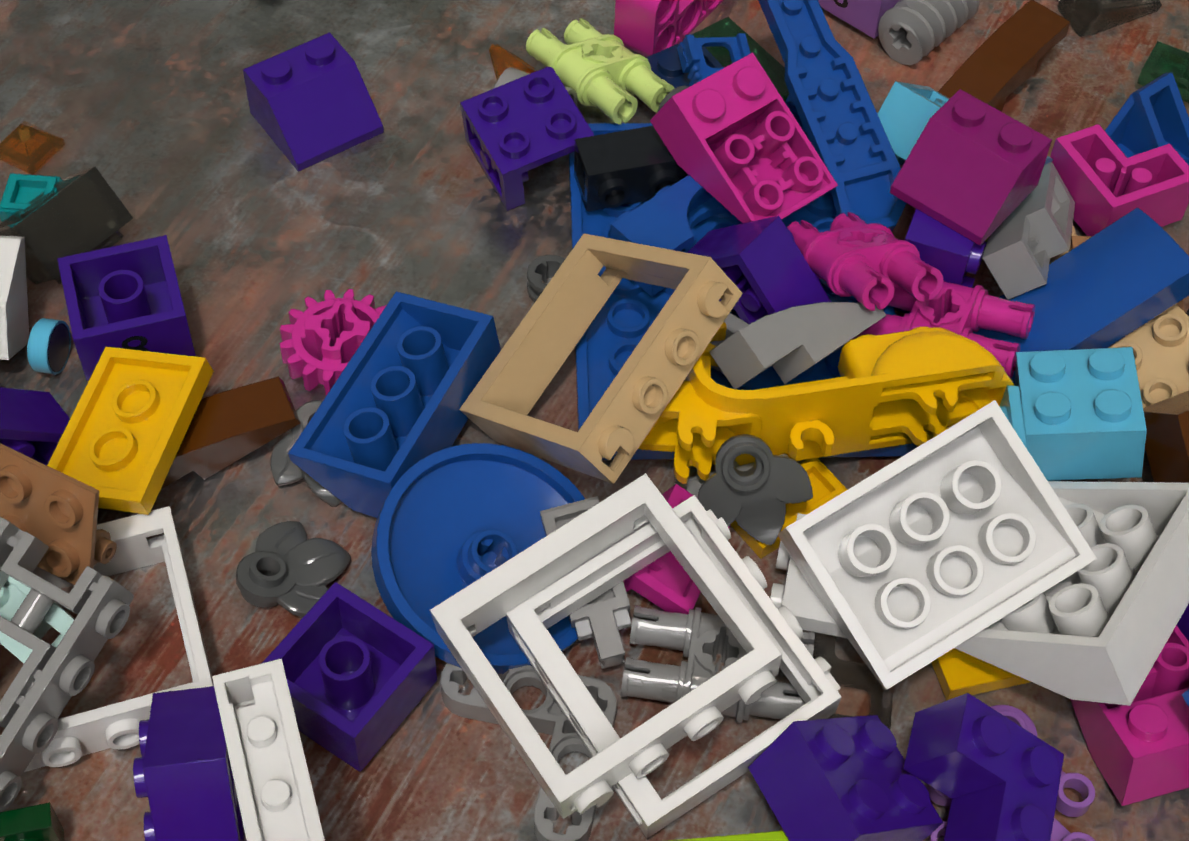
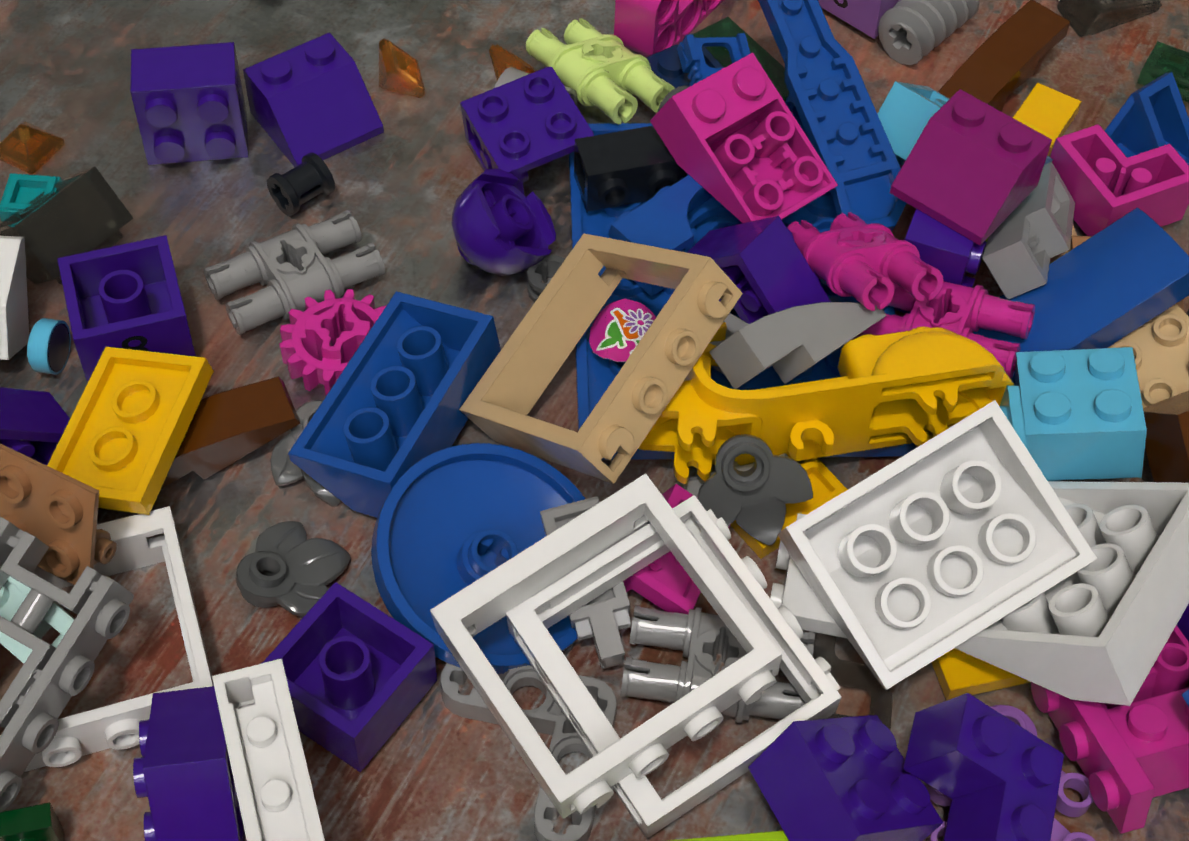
(189, 103): none -> dark purple brick
(292, 270): none -> light grey pin
(301, 184): none -> black bush
(399, 70): none -> clear orange slope
(500, 225): none -> dark purple cylinder
(620, 329): none -> sticker
(1048, 112): none -> yellow tile
(1103, 755): none -> dark pink plate

